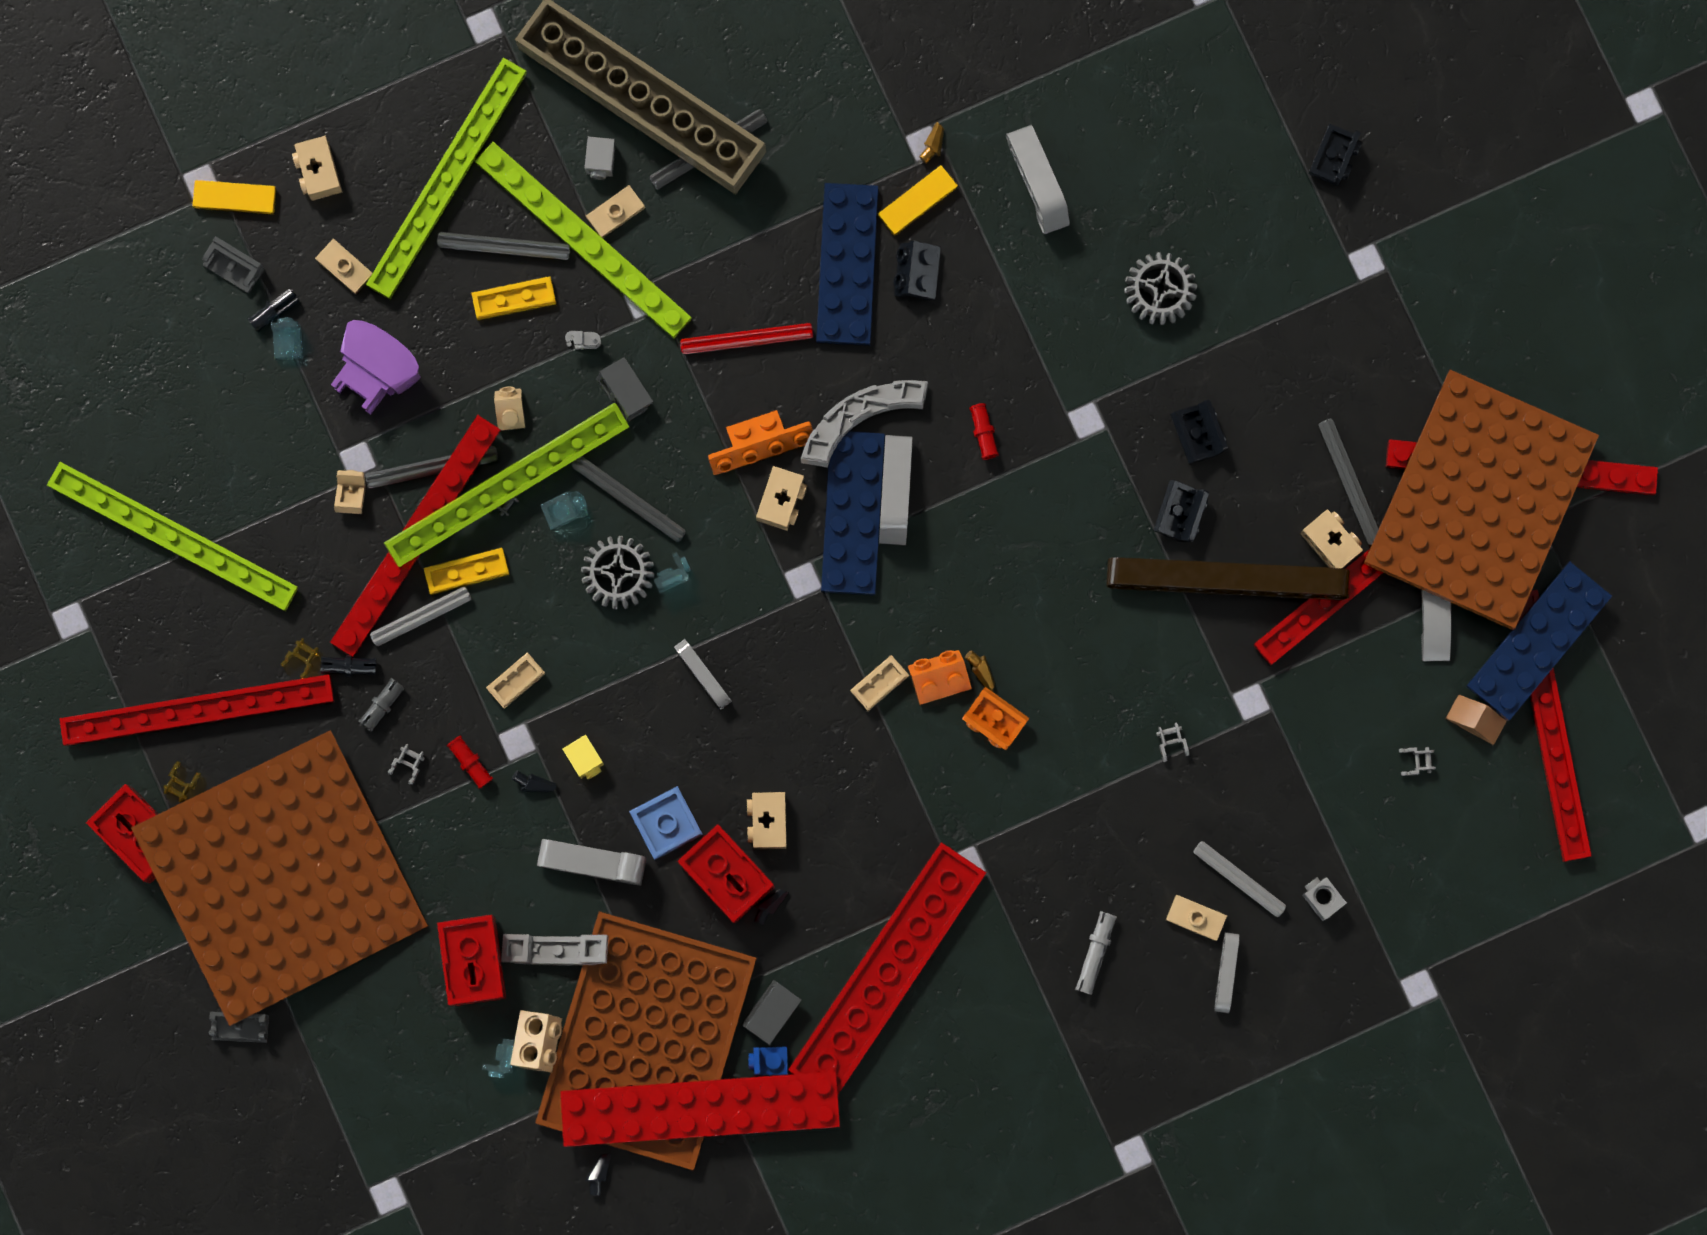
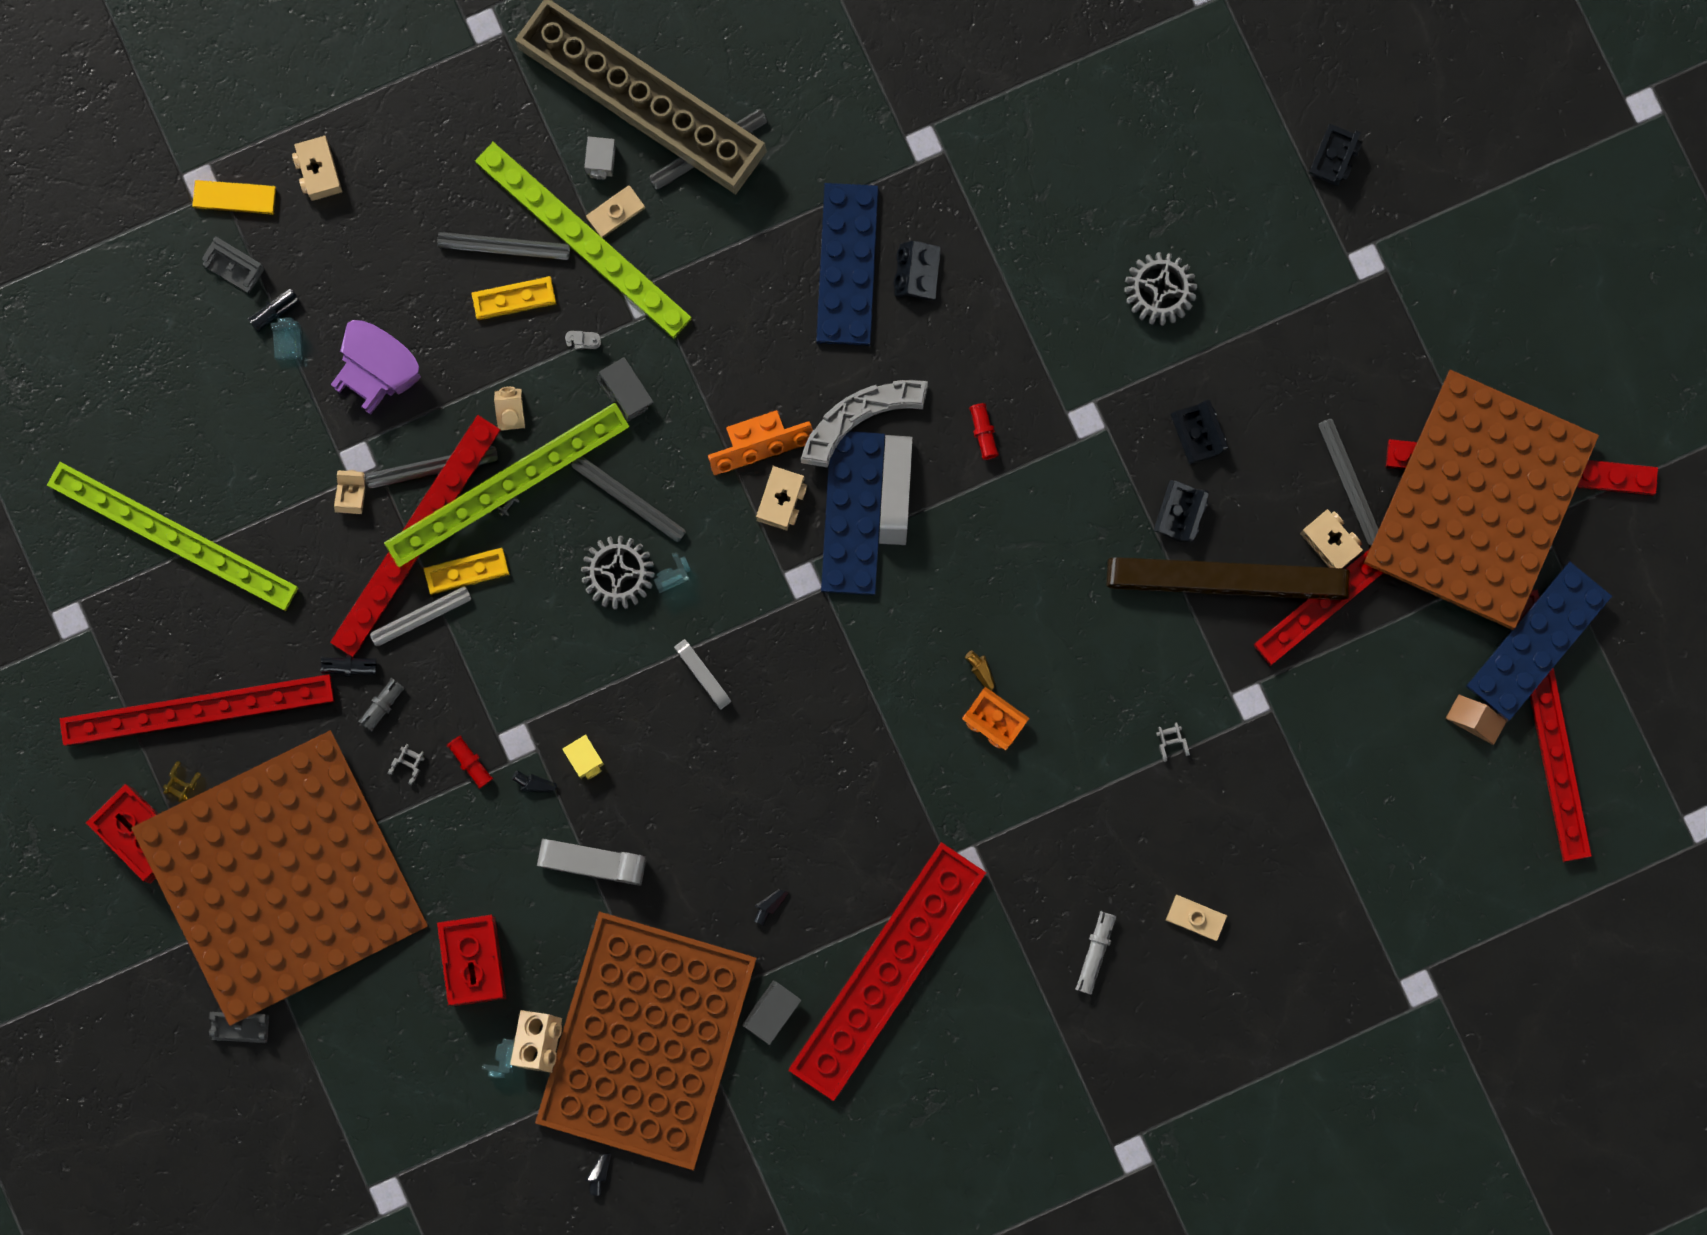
(313, 652): clear yellow piece -> none
(344, 266): tan plate -> none
(446, 178): lime plate -> none
(515, 680): tan plate -> none
(554, 950): light grey slope -> none
(564, 509): clear light blue bracket -> none
(666, 823): medium blue tile -> none
(699, 1108): red plate -> none
(726, 874): red piece -> none
(746, 338): red axle -> none
(769, 1061): blue bracket -> none
(774, 805): tan brick -> none
(879, 683): tan plate -> none
(917, 200): yellow tile -> none
(933, 143): pearl gold bar -> none
(939, 676): orange bracket -> none
(1039, 179): light grey beam -> none
(1226, 972): light grey beam -> none
(1239, 879): light grey axle -> none
(1335, 902): light grey brick -> none
(1427, 752): light grey piece -> none
(1436, 628): light grey slope -> none

